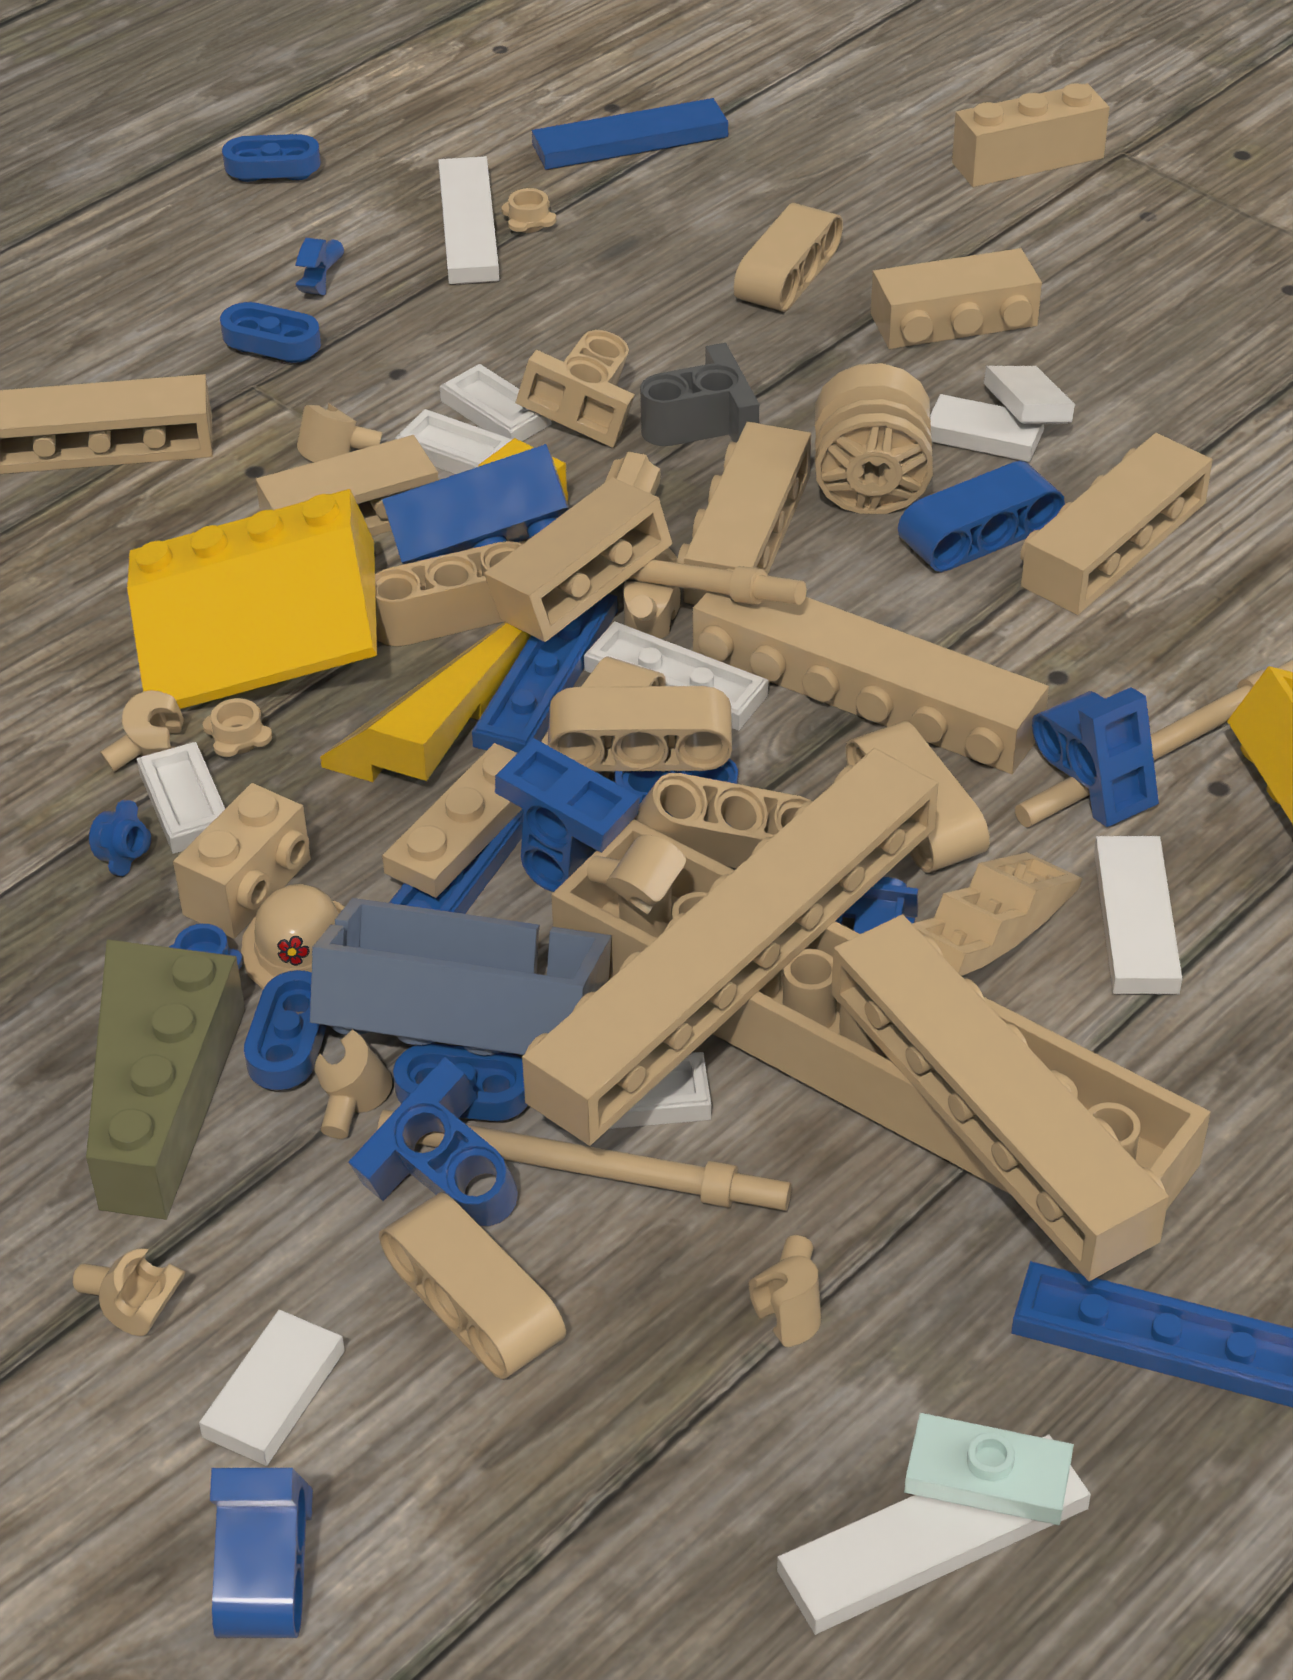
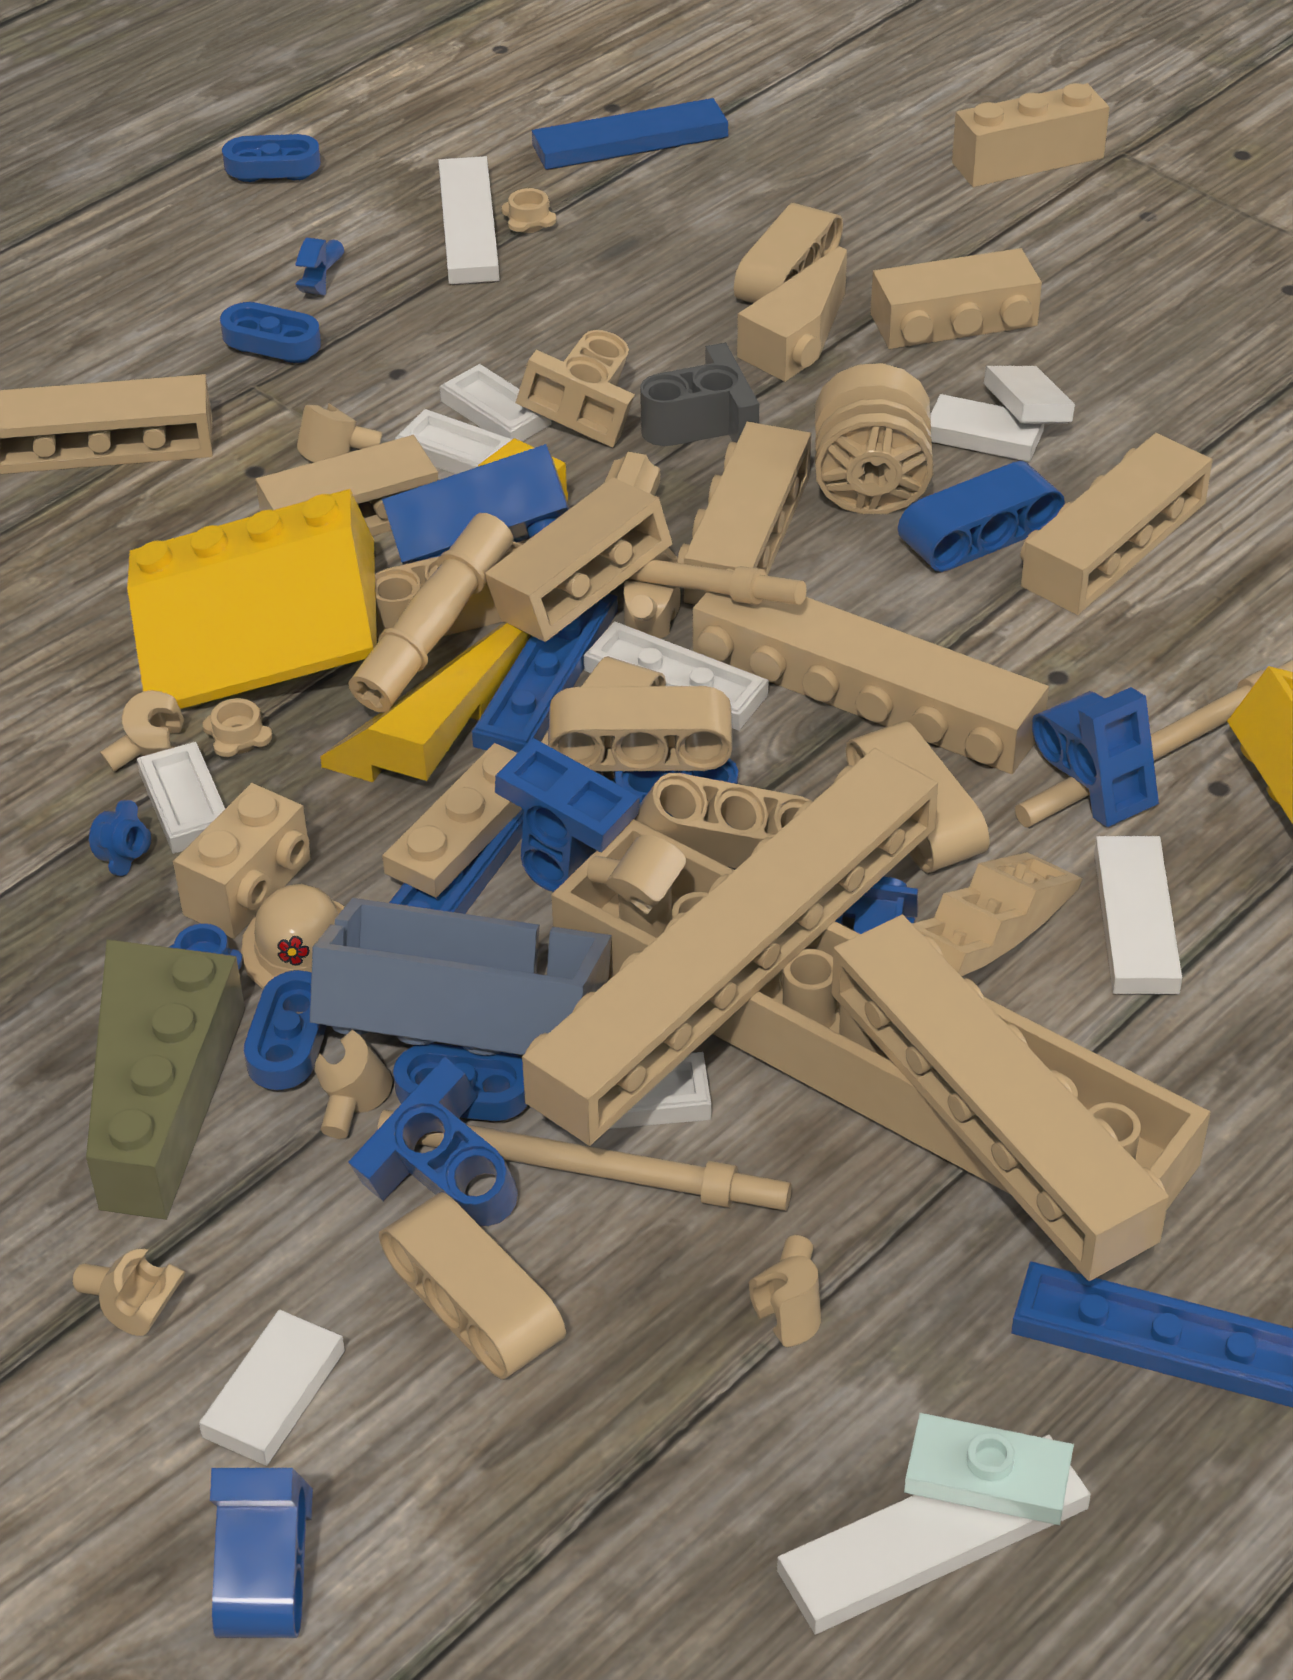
(430, 613): none -> tan piece
(792, 322): none -> tan slope

